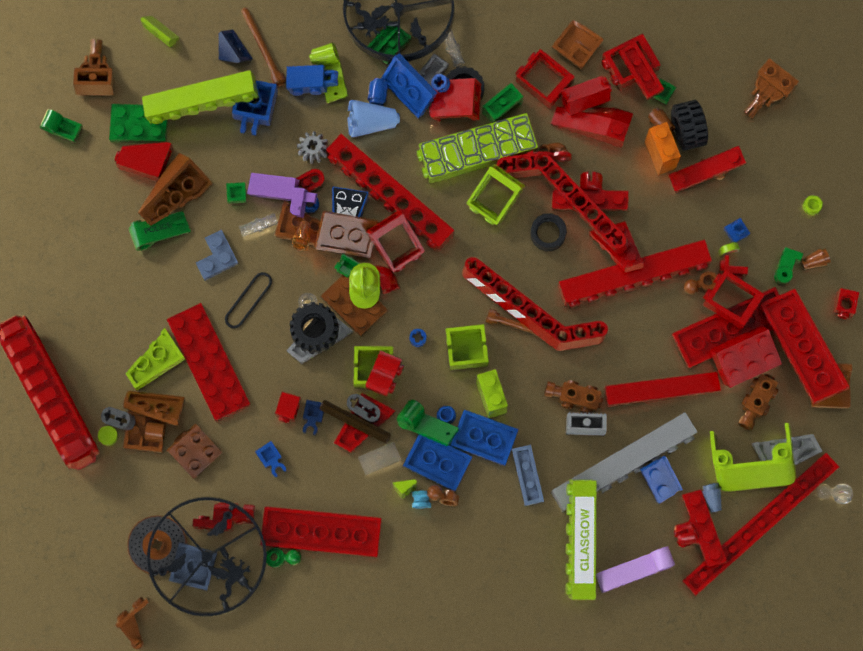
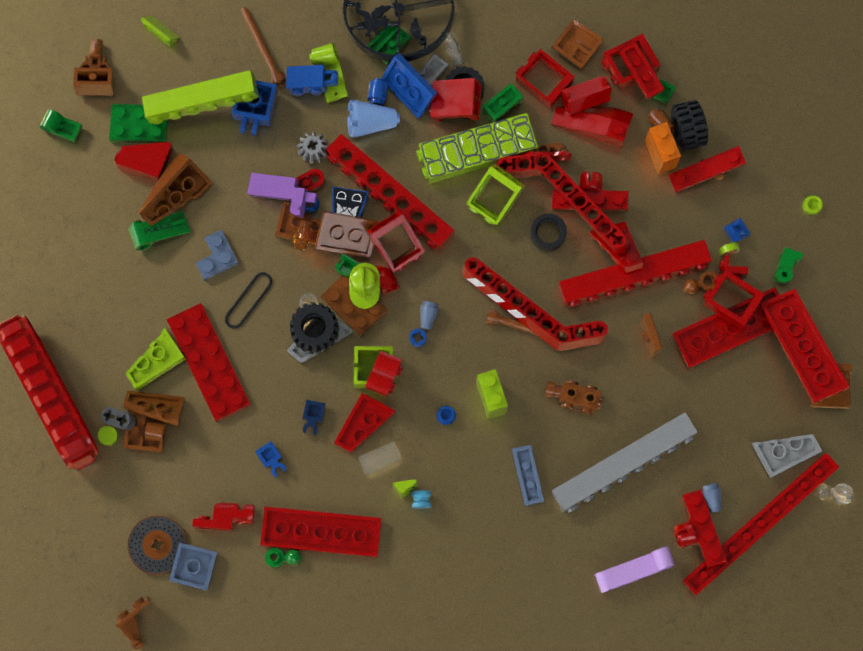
(194, 450): dark orange plate -> none
(232, 48): dark blue slope -> none
(235, 572): black piece -> none
(236, 192): green plate -> none
(258, 224): clear pin -> none
(287, 407): red brick -> none
(355, 421): dark brown axle -> none
(366, 404): dark grey beam -> none
(414, 419): green door -> none
(428, 314): none -> sand blue cone
(437, 462): blue plate -> none
(444, 87): blue bush -> none
(447, 498): dark orange plate -> none
(466, 348): lime piece -> none
(484, 437): blue plate -> none
(581, 539): lime brick -> none
(586, 424): light grey brick -> none
(650, 335): none -> dark orange plate
(661, 389): red slope -> none
(661, 479): blue plate -> none
(745, 356): red brick -> none
(758, 474): lime windscreen -> none
(761, 395): dark orange brick -> none
(772, 84): dark orange brick -> none
(816, 259): dark orange cone -> none
(848, 296): red brick -> none

